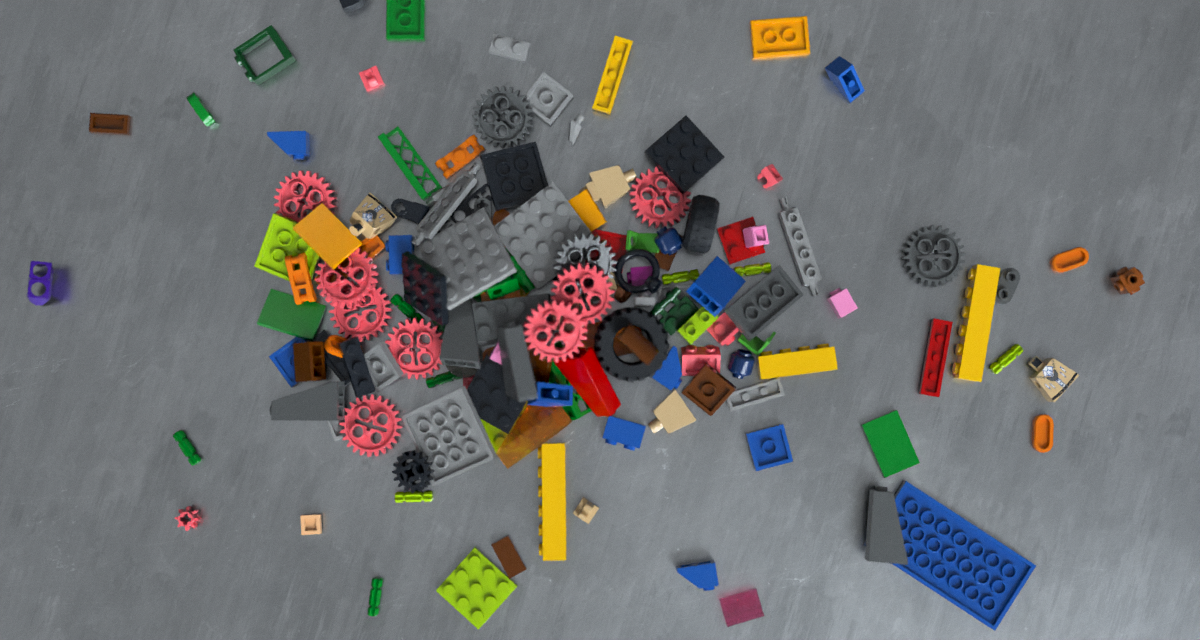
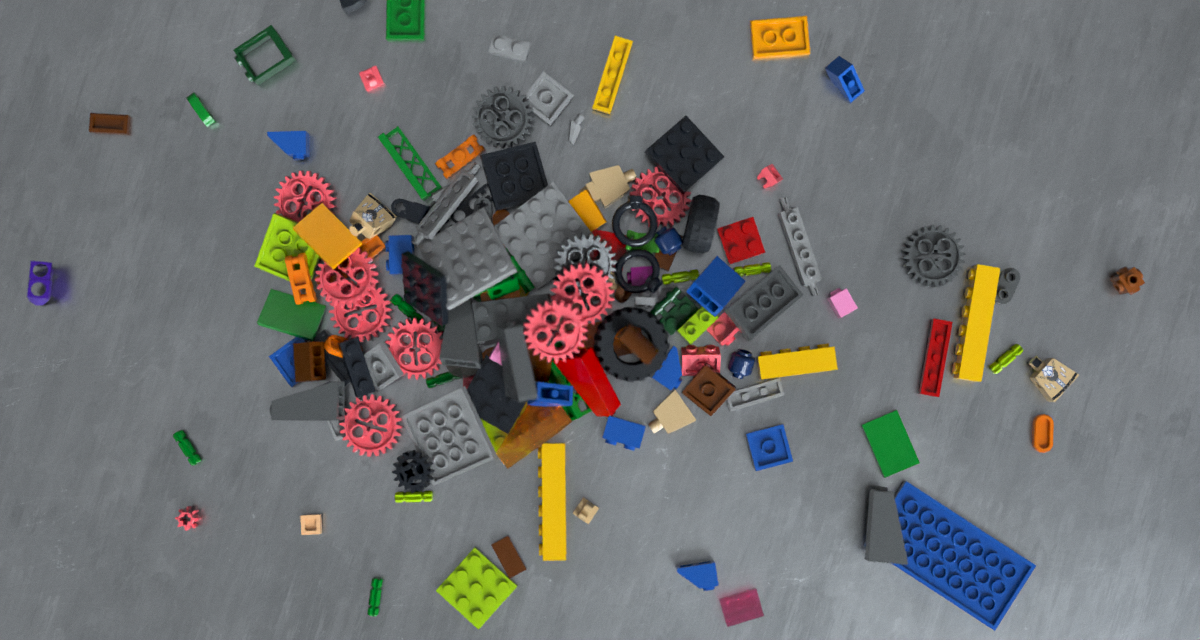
(634, 202): none -> black piece
(755, 236): bright pink slope -> none
(755, 345): bright green bracket -> none
(1069, 259): orange tile -> none

